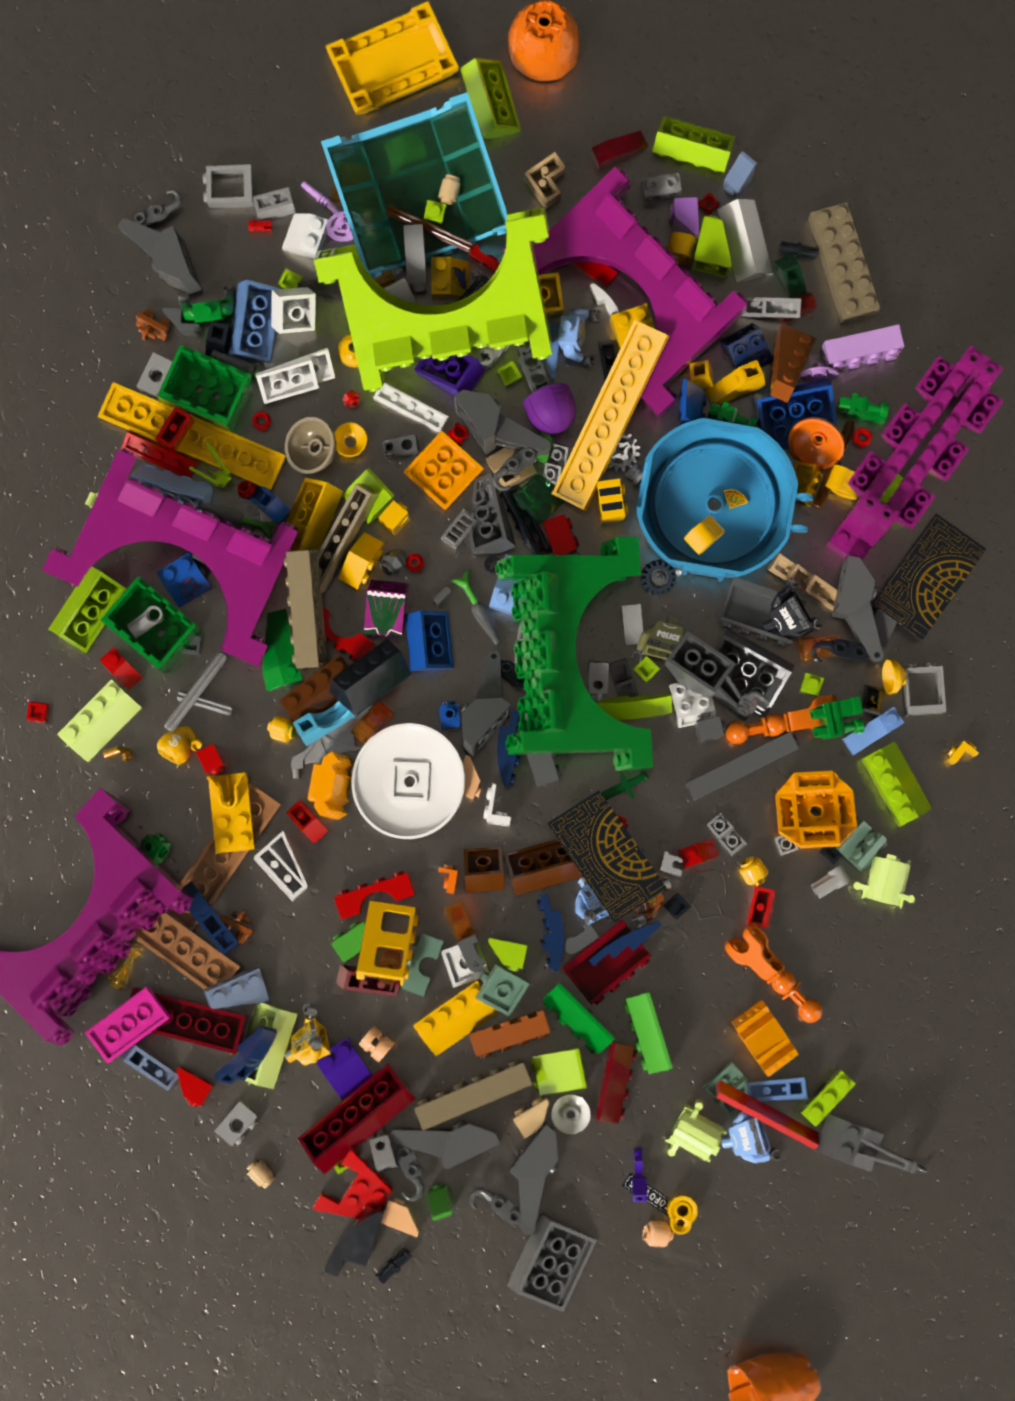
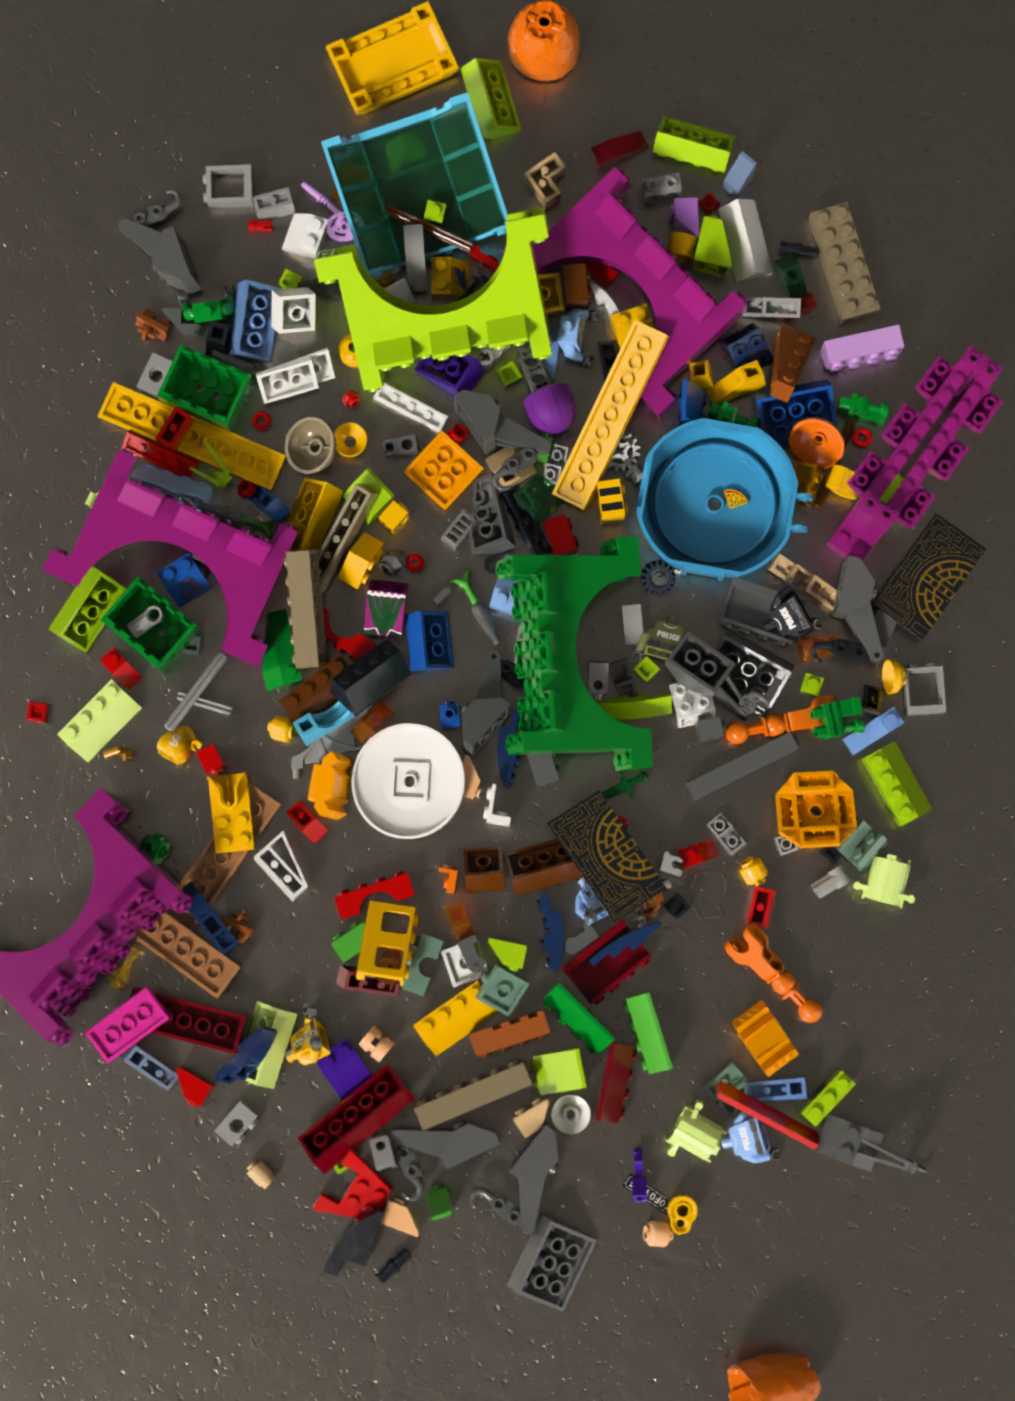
(238, 990): sand blue wing -> none
(449, 189): tan brick -> none
(575, 284): none -> reddish brown brick
(704, 534): yellow piece -> none
(819, 372): lavender dish -> none
(956, 752): yellow bracket -> none

